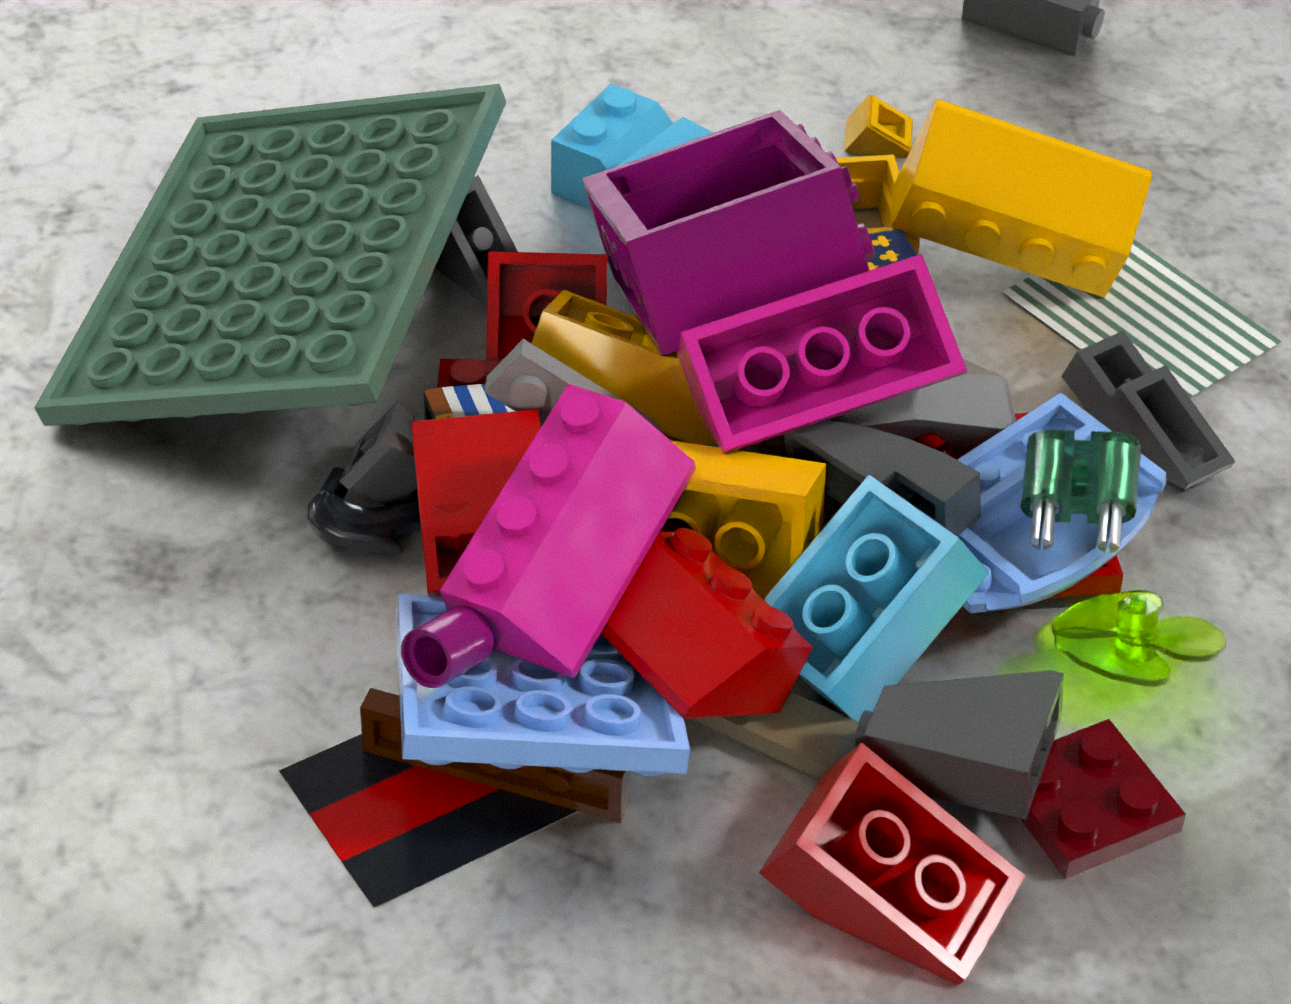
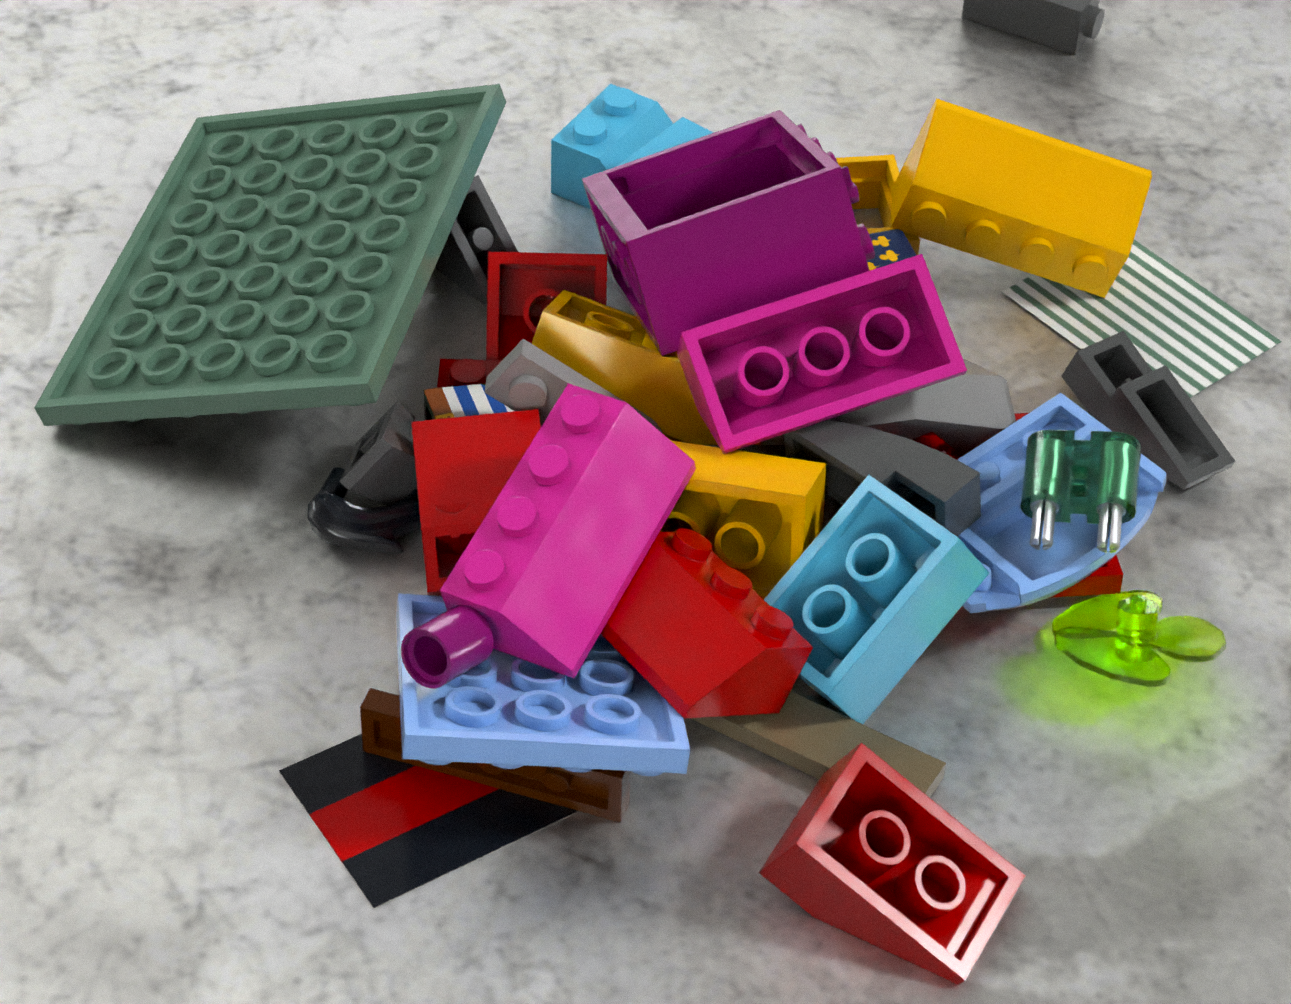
(878, 130): yellow slope -> none
(969, 737): dark grey slope -> none
(1098, 801): dark red plate -> none

